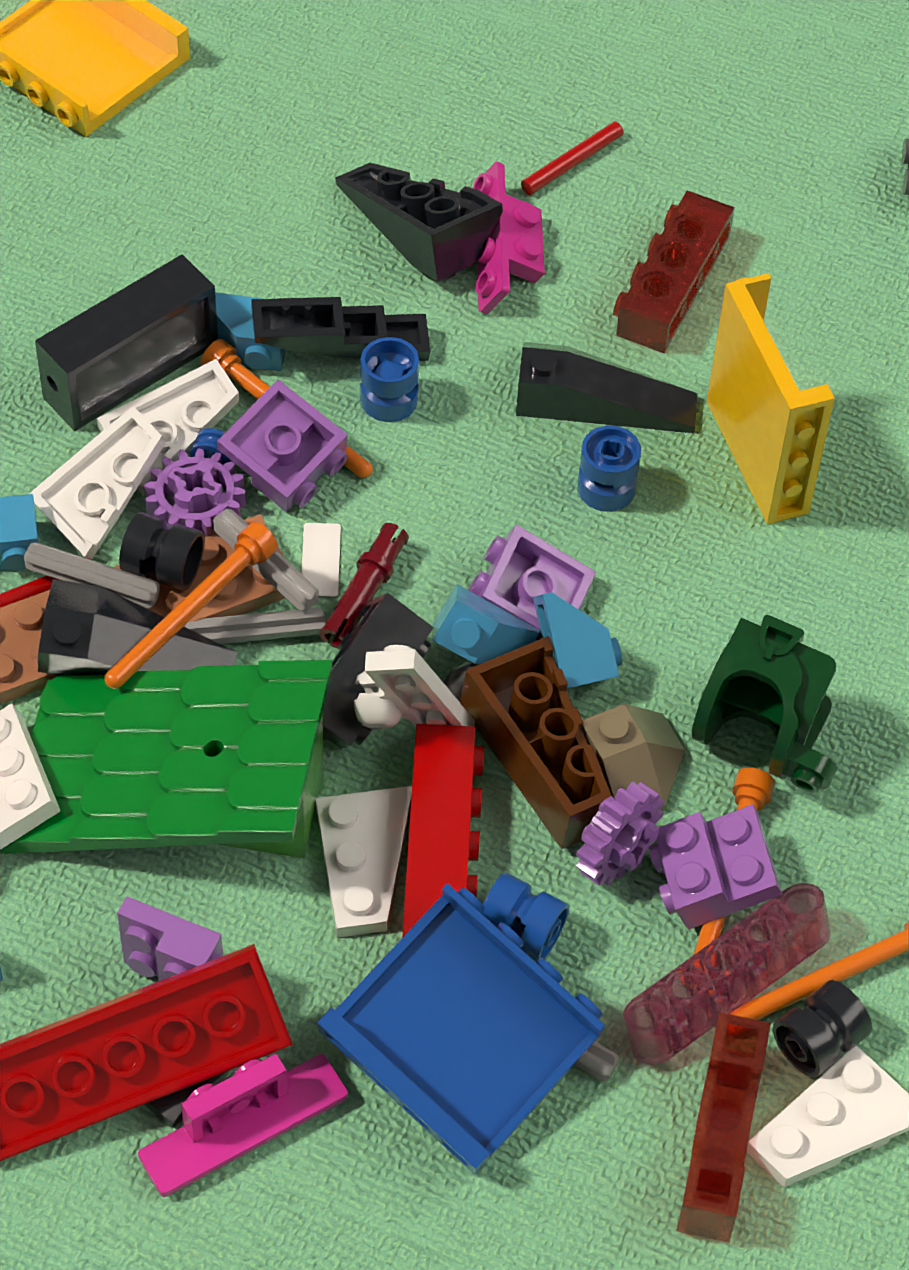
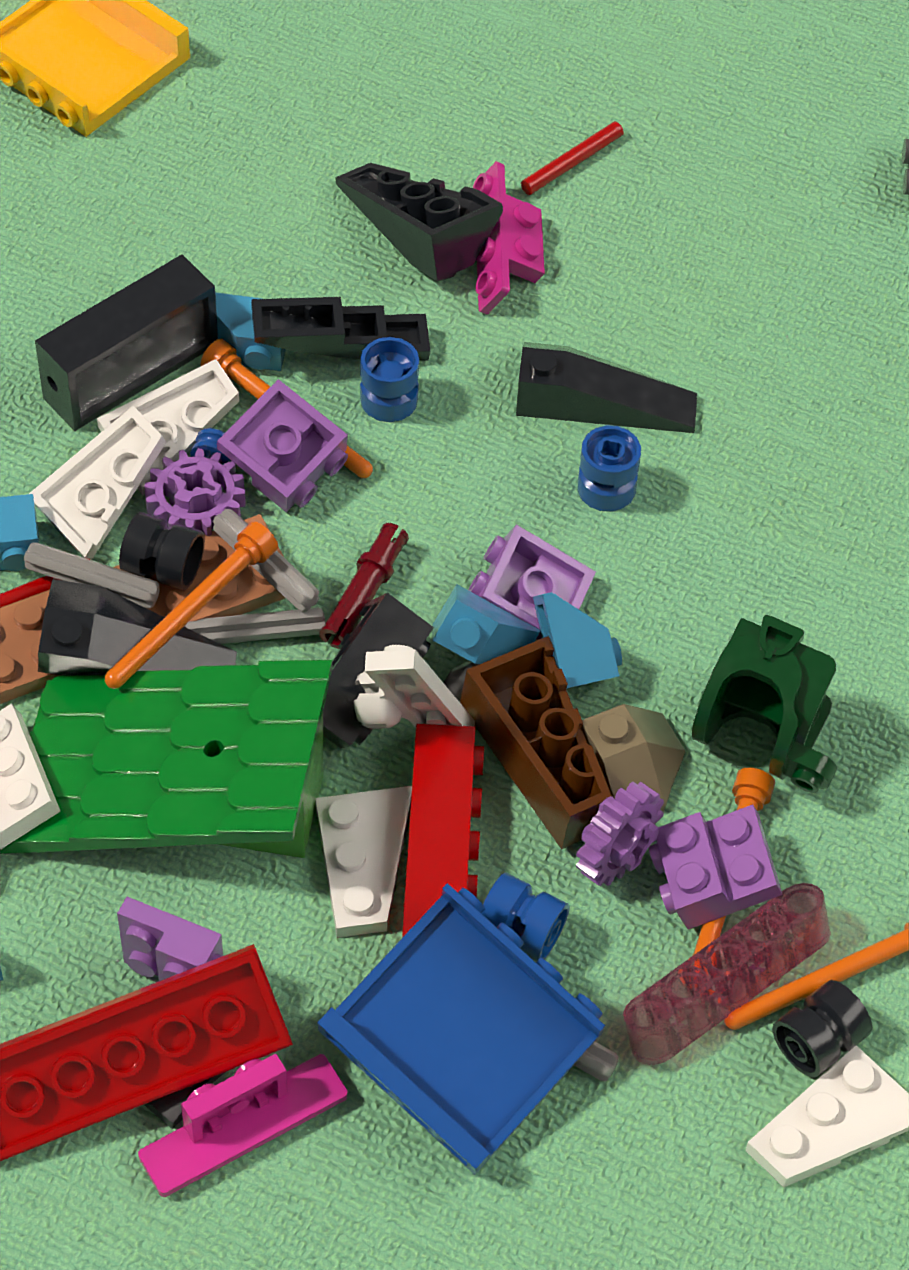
(322, 556): white sticker -> none
(673, 271): clear red brick -> none
(723, 1128): clear red arch -> none
(759, 409): yellow panel -> none

